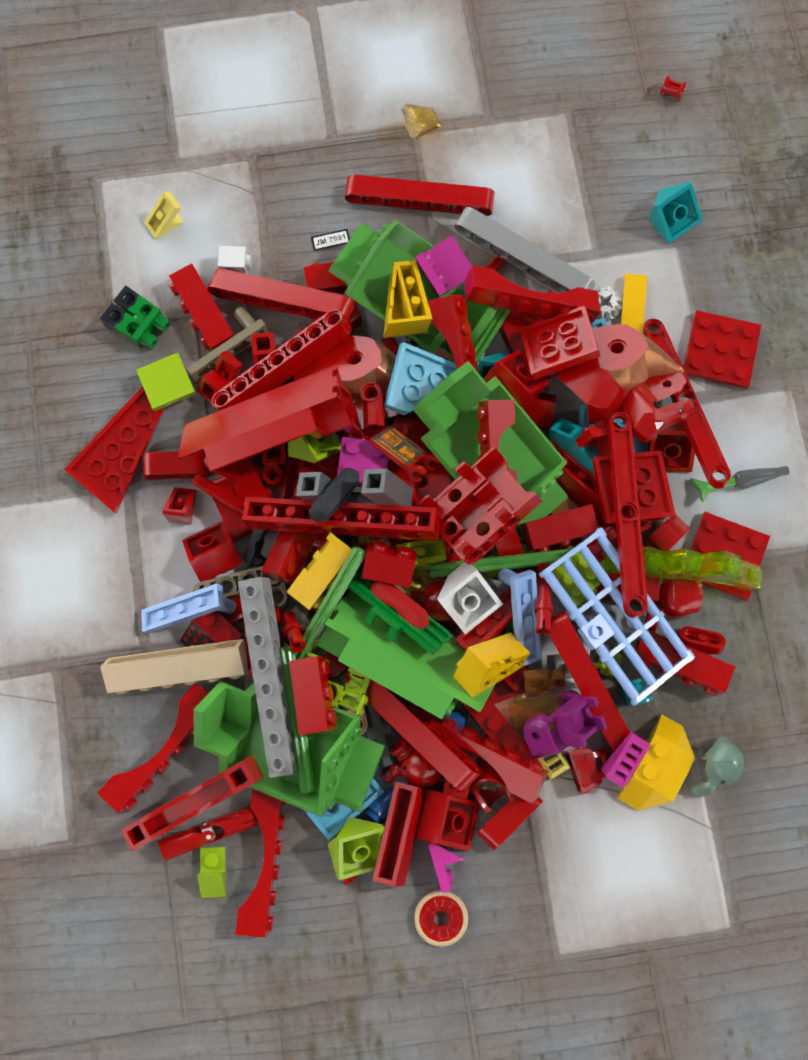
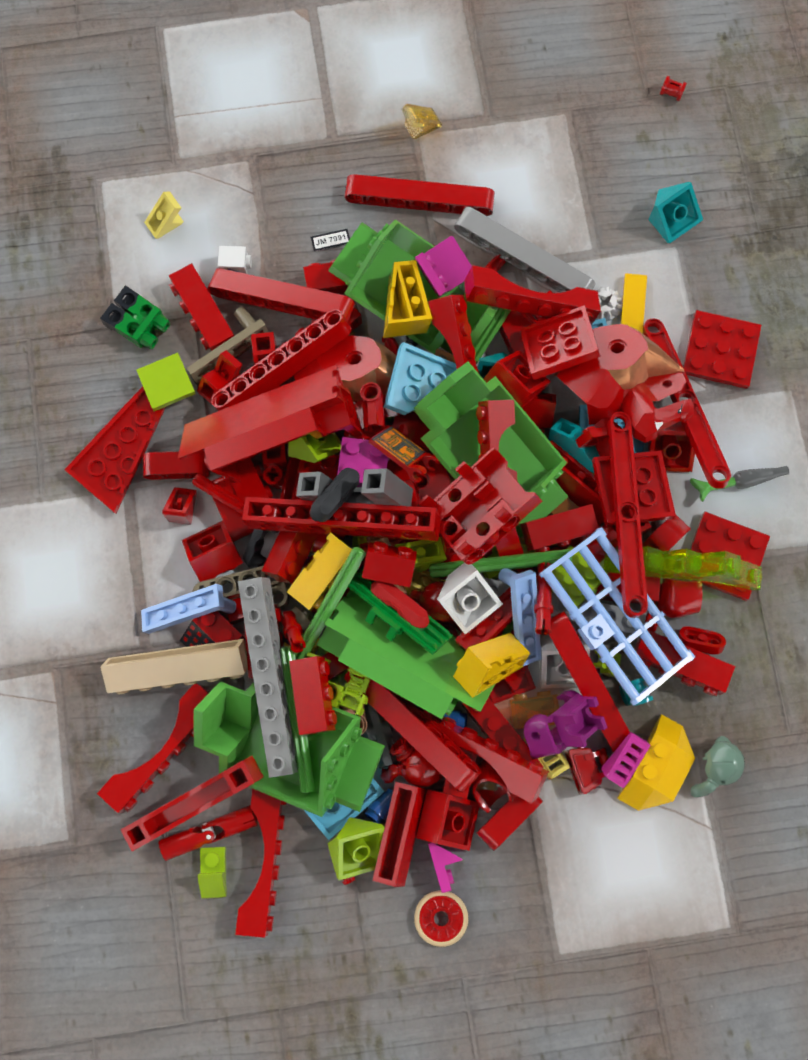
(540, 679): dark orange plate -> none

